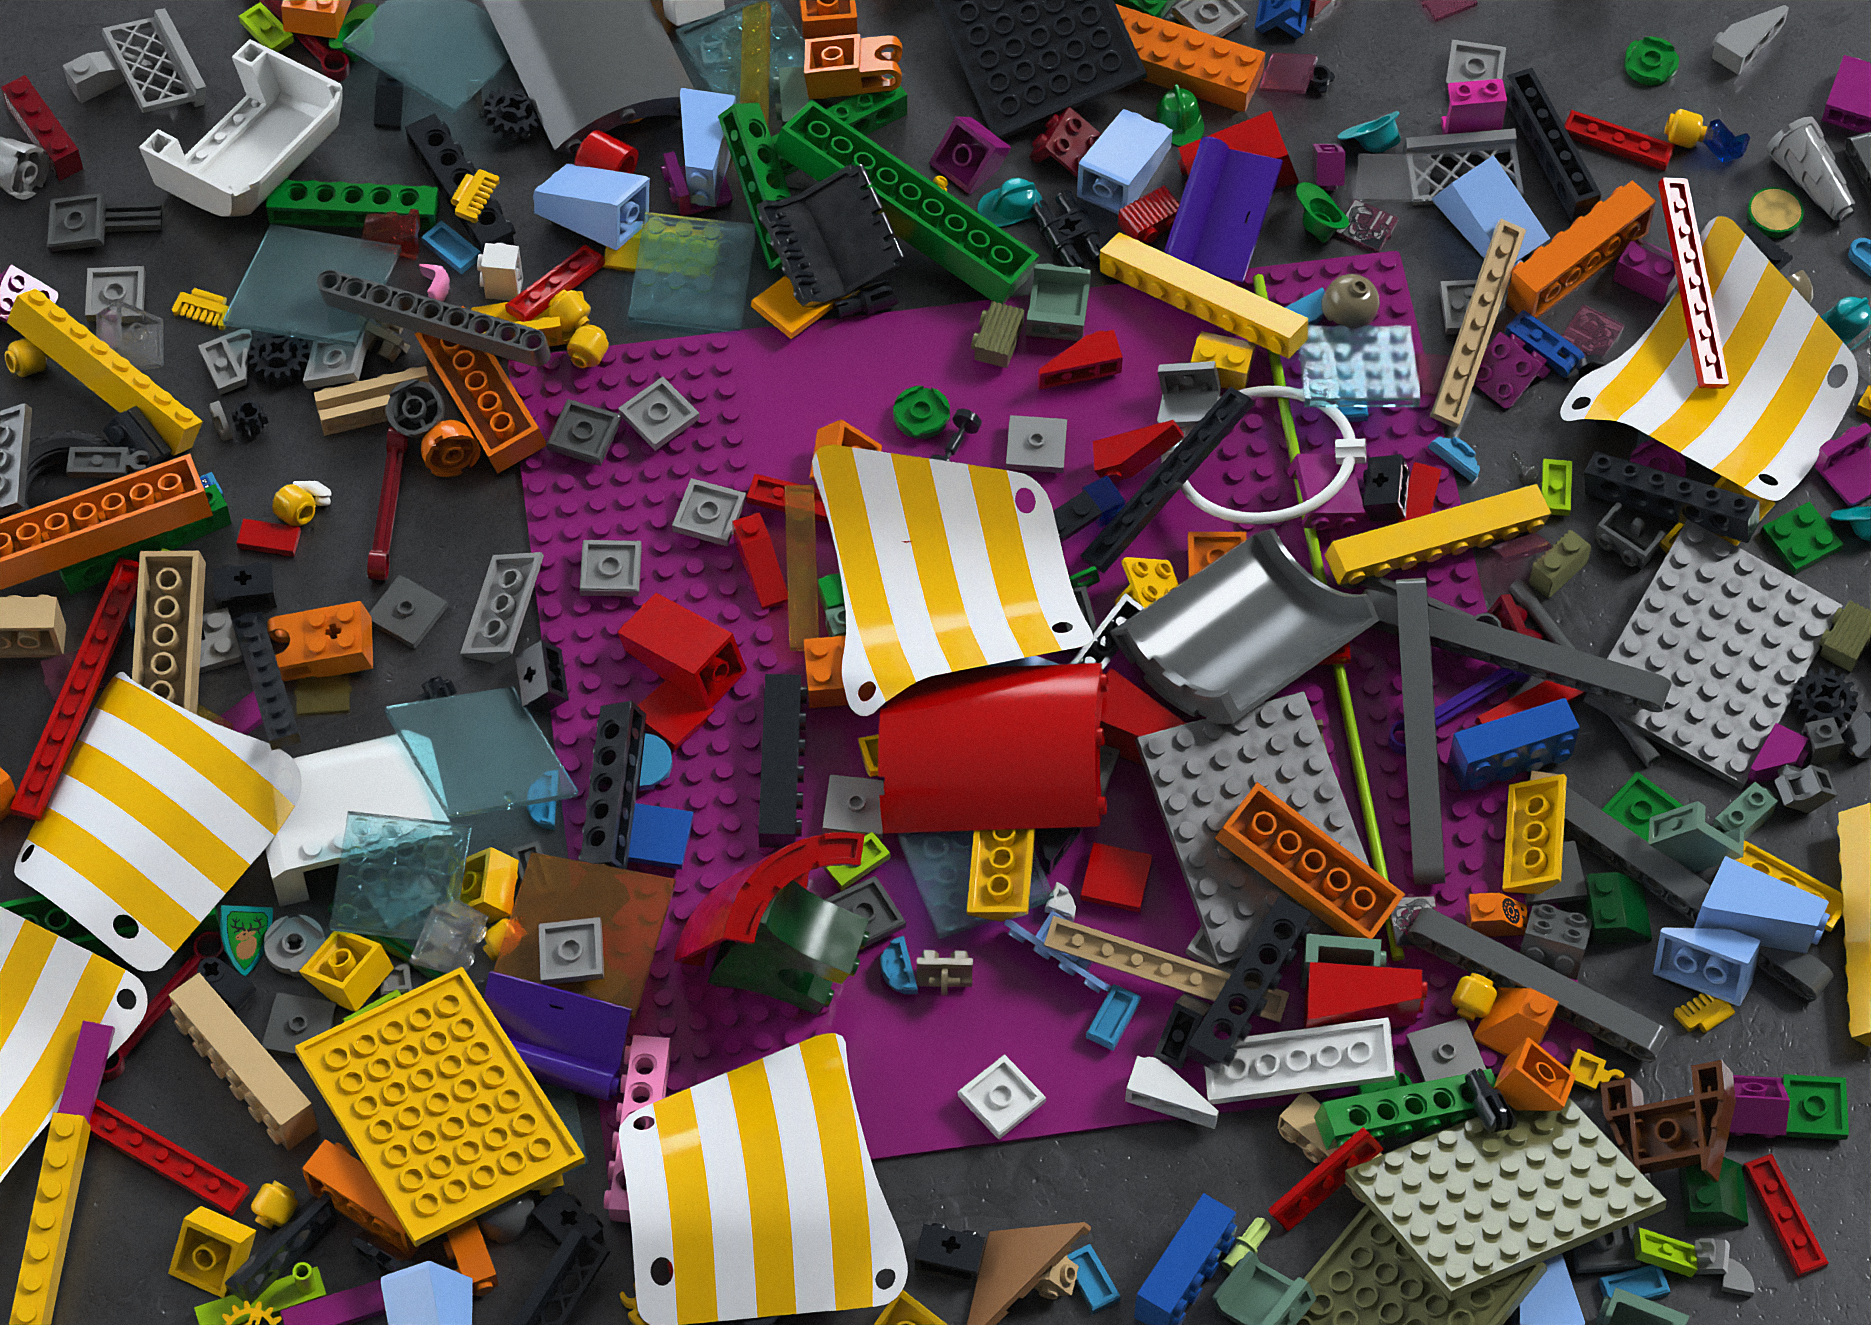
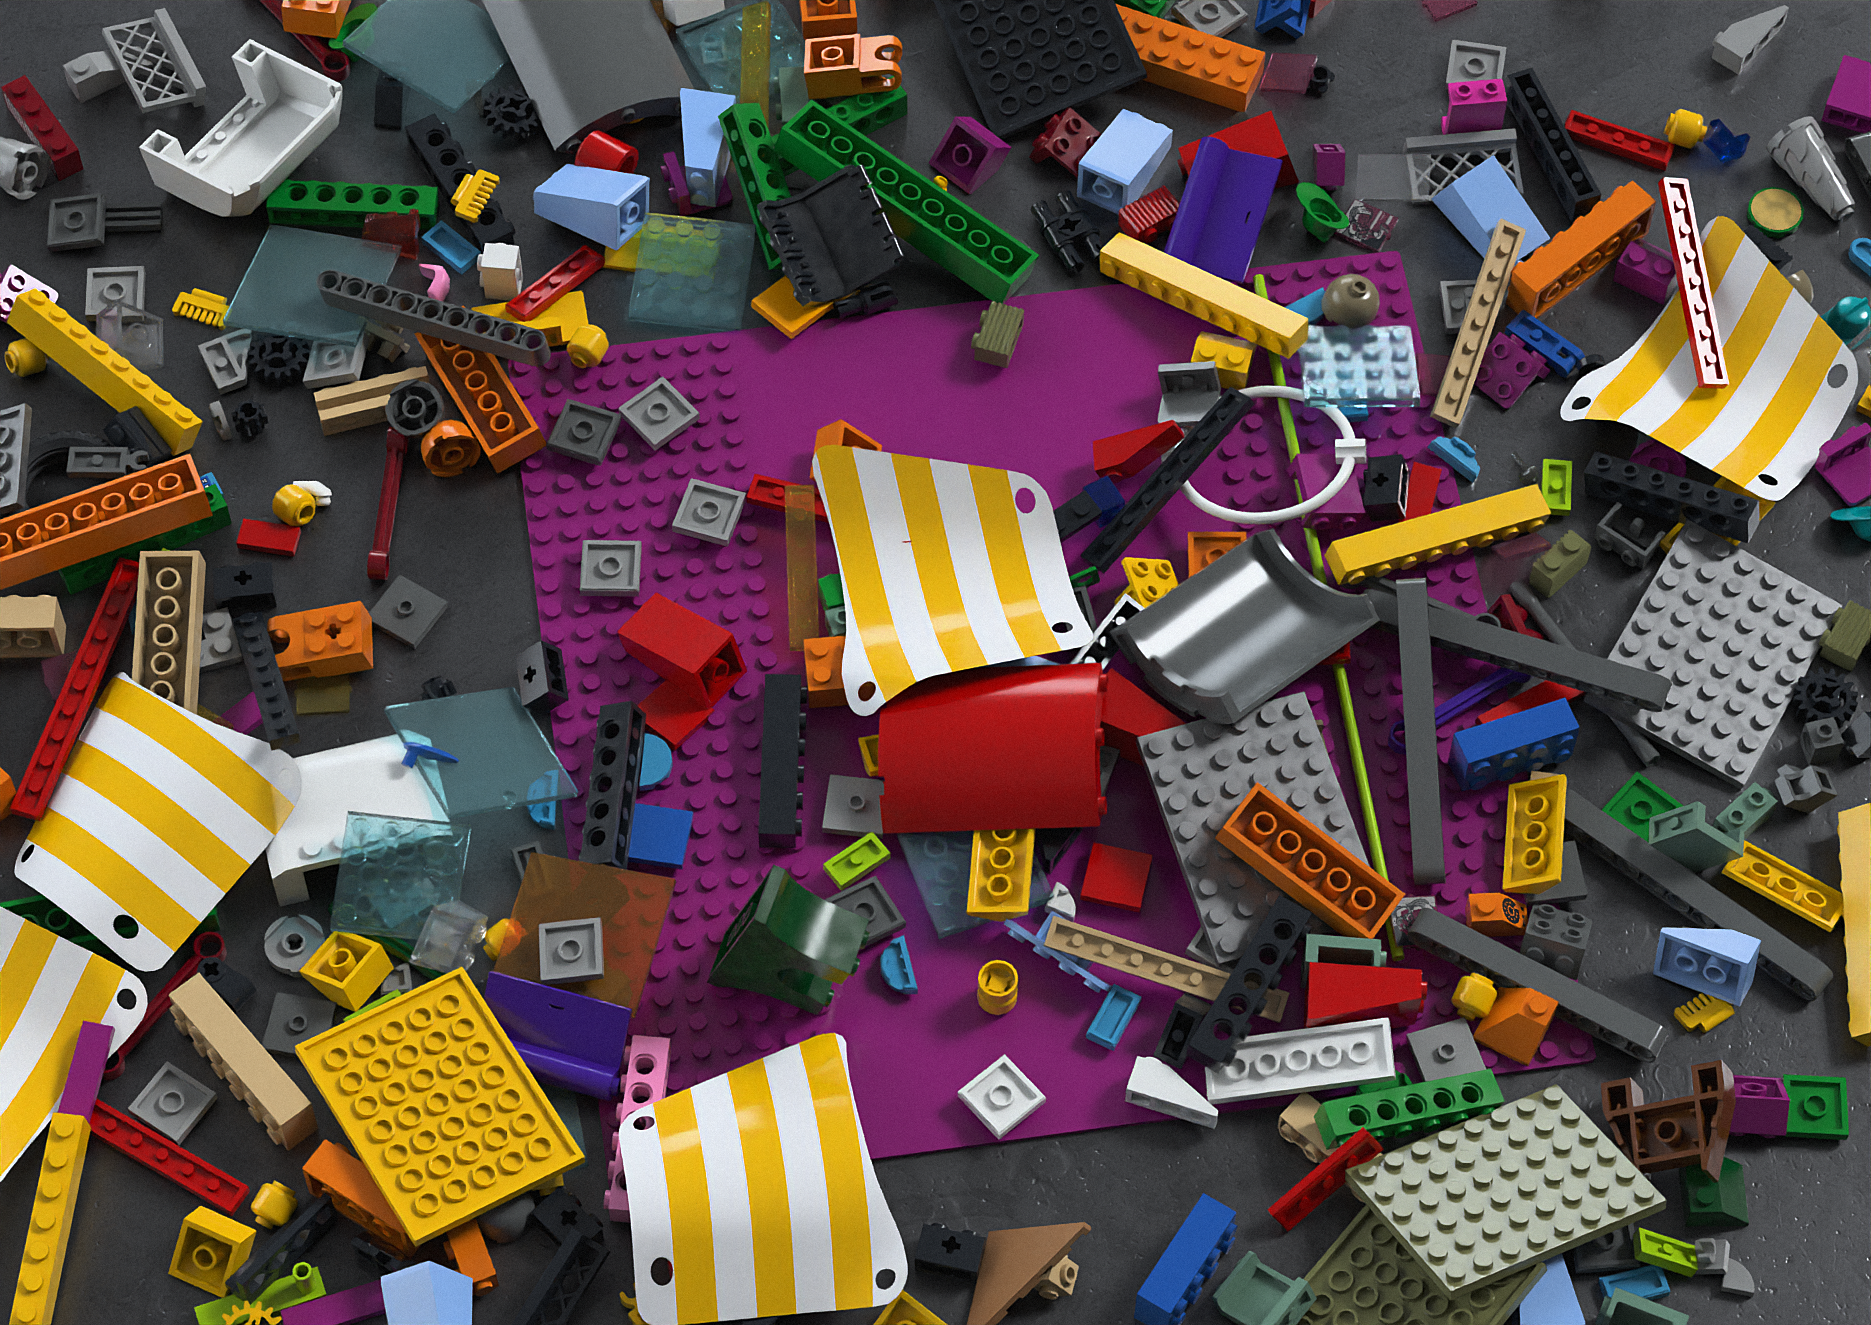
(172, 1103): none -> light grey plate
(244, 934): shield -> none
(266, 28): lime plate -> none
(427, 752): none -> blue bar
(490, 883): yellow slope -> none
(501, 606): light grey slope -> none
(570, 309): yellow head -> none
(738, 903): red panel -> none
(760, 560): red slope -> none
(921, 412): green tile -> none
(944, 971): dark tan hips -> none
(966, 422): black wheel -> none
(997, 987): none -> yellow wheel
(1009, 202): teal piece -> none
(1036, 444): light grey plate -> none
(1058, 302): sand green panel -> none
(1087, 359): red slope -> none
(1093, 1280): dark azure tile -> none
(1182, 114): green piece -> none
(1248, 1242): yellowish green axle -> none
(1375, 135): teal piece -> none
(1490, 1103): black arm -> none
(1534, 1079): orange slope -> none
(1590, 1070): yellow plate -> none
(1593, 331): clear pink piece -> none
(1616, 909): dark green slope -> none
(1651, 61): green tile -> none
(1763, 908): light blue slope -> none
(1780, 748): magenta slope -> none
(1785, 1215): red tile -> none
(1801, 538): green plate -> none

